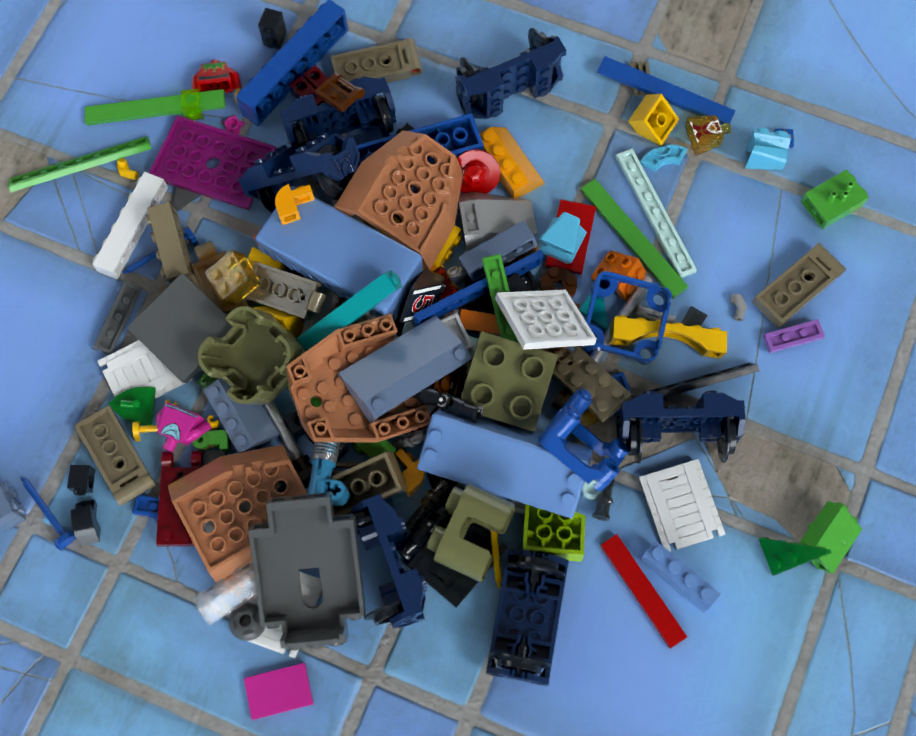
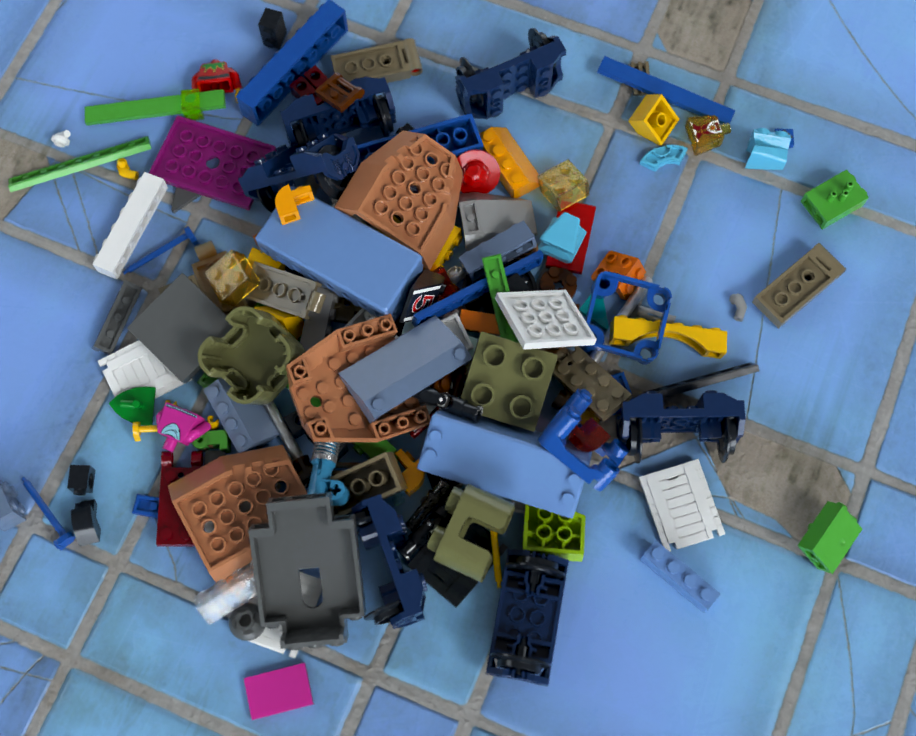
(61, 139): none -> white plate
(111, 447): dark tan hinge -> none
(170, 241): dark tan brick -> none
(233, 121): dark pink plate -> none
(352, 309): teal brick -> none
(410, 440): light grey pin -> none
(563, 185): none -> clear yellow brick
(588, 436): none -> clear red brick
(588, 490): light aqua tile -> none
(603, 504): clear smoke pin -> none
(634, 238): bright green tile -> none
(643, 591): red tile -> none
(656, 213): light aqua tile -> none
(694, 317): clear smoke tile -> none
(788, 555): green wing -> none
(793, 336): medium lavender plate -> none

